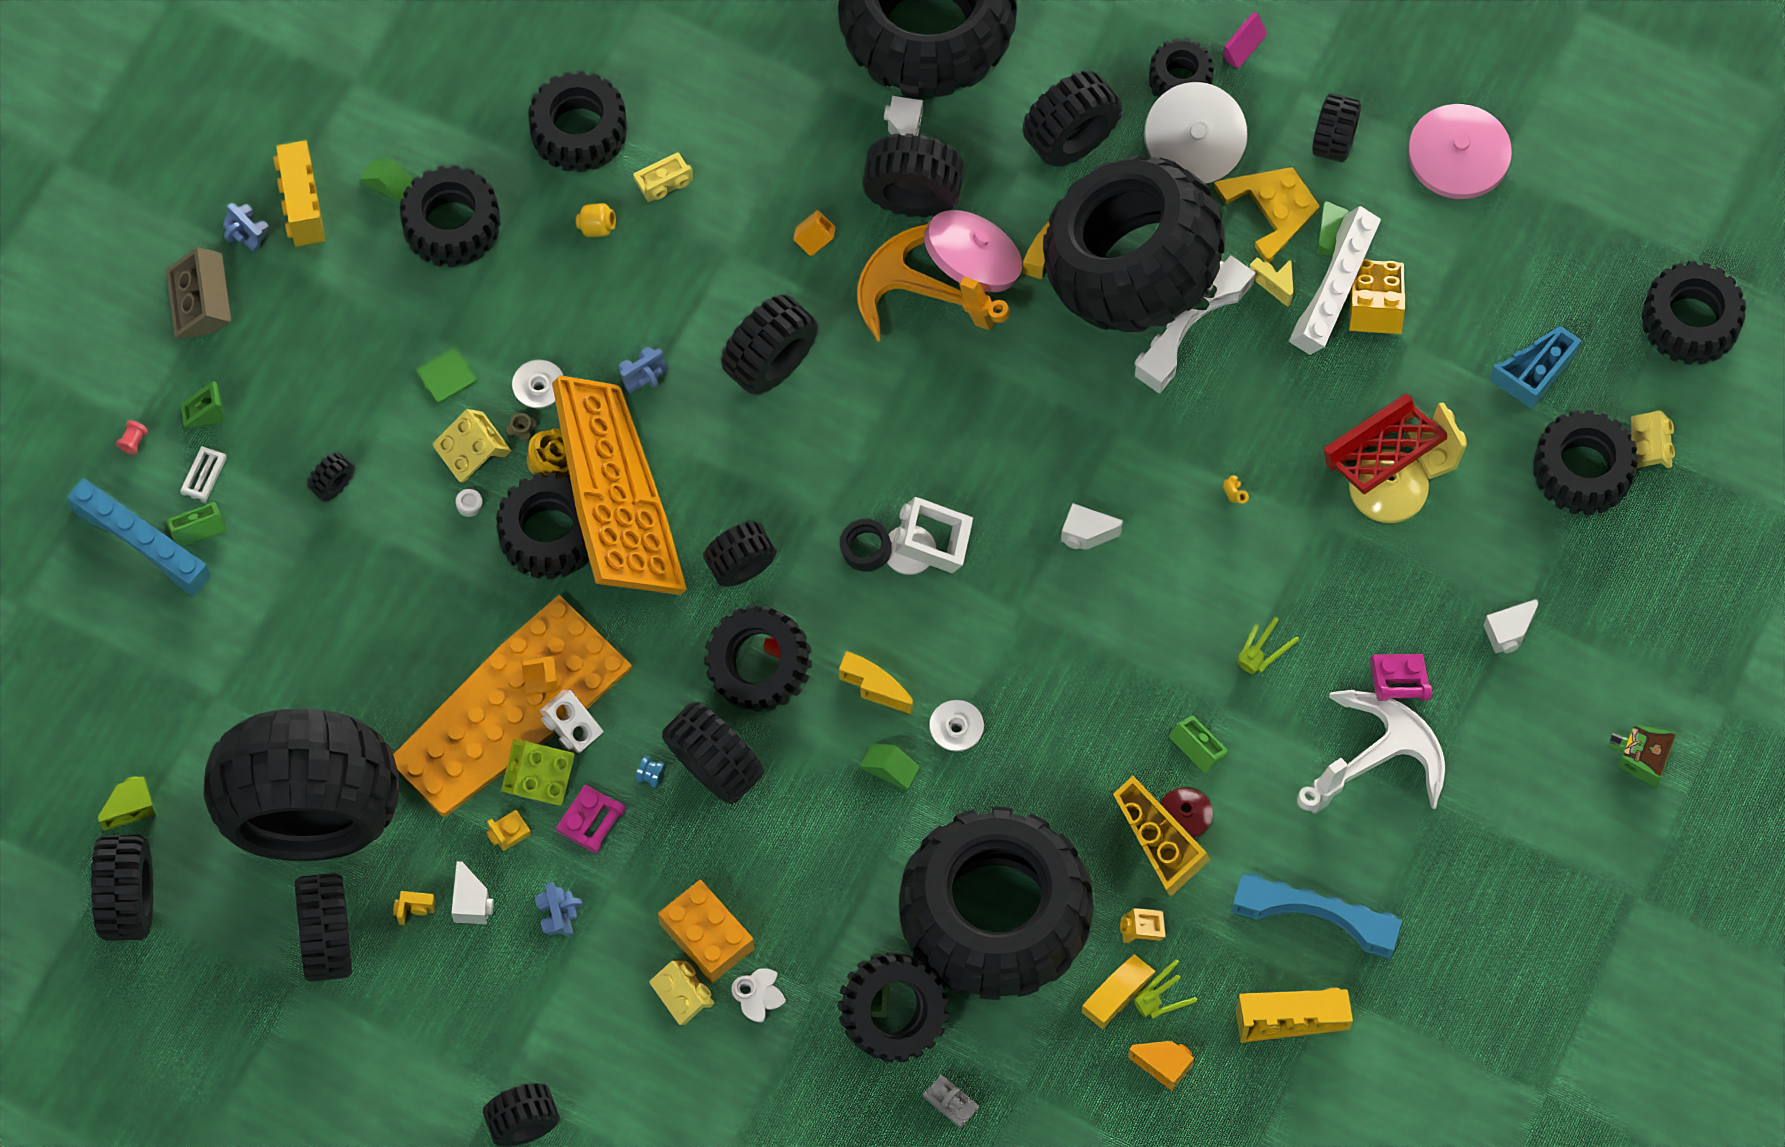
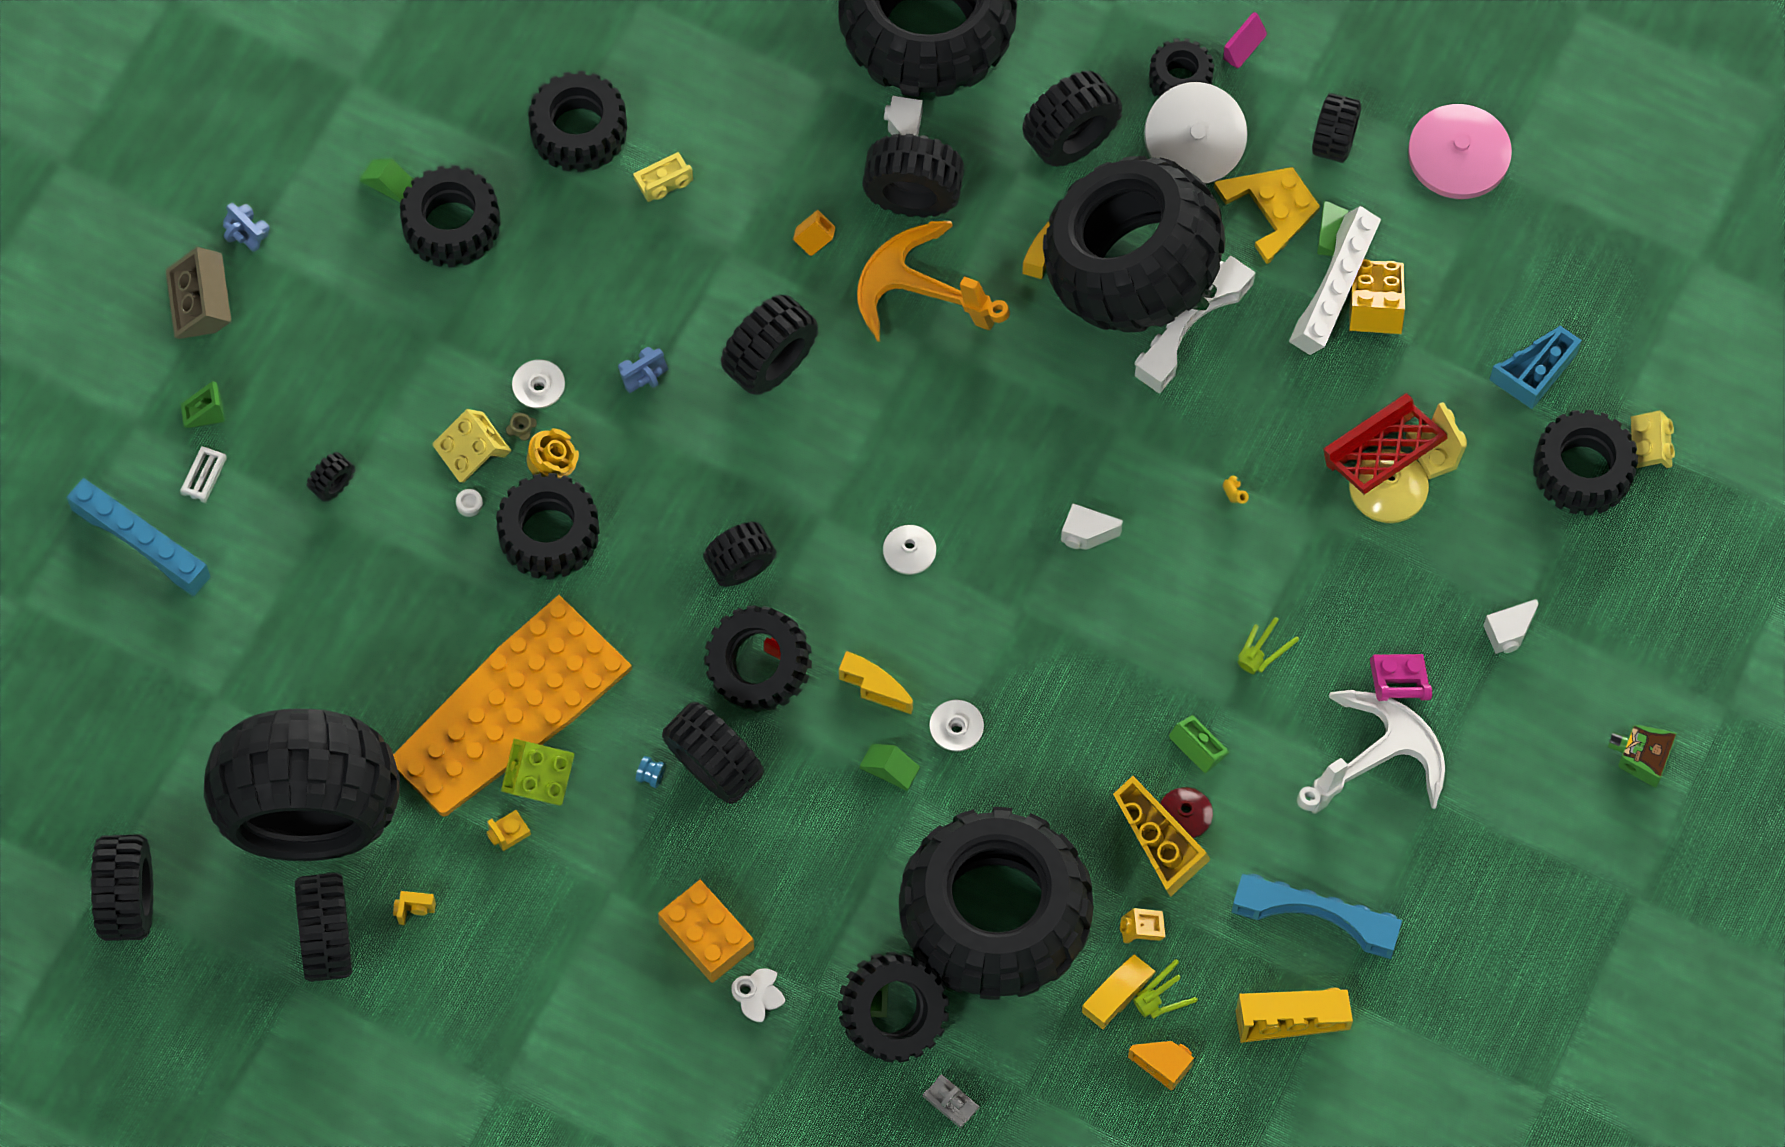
(127, 804): lime slope -> none
(132, 437): coral bush -> none
(196, 524): bright green slope -> none
(300, 193): yellow wedge -> none
(446, 375): bright green piece -> none
(470, 898): white slope -> none
(521, 1115): black tyre -> none
(540, 675): light orange panel -> none
(562, 908): medium blue hips -> none
(575, 716): white brick -> none
(583, 815): dark pink plate -> none
(596, 220): yellow head -> none
(615, 490): light orange wing -> none
(681, 991): light yellow bracket -> none
(857, 528): black tyre -> none
(958, 540): white window -> none
(973, 248): bright pink dish -> none
(1277, 283): light yellow slope -> none
(1696, 283): black tyre -> none

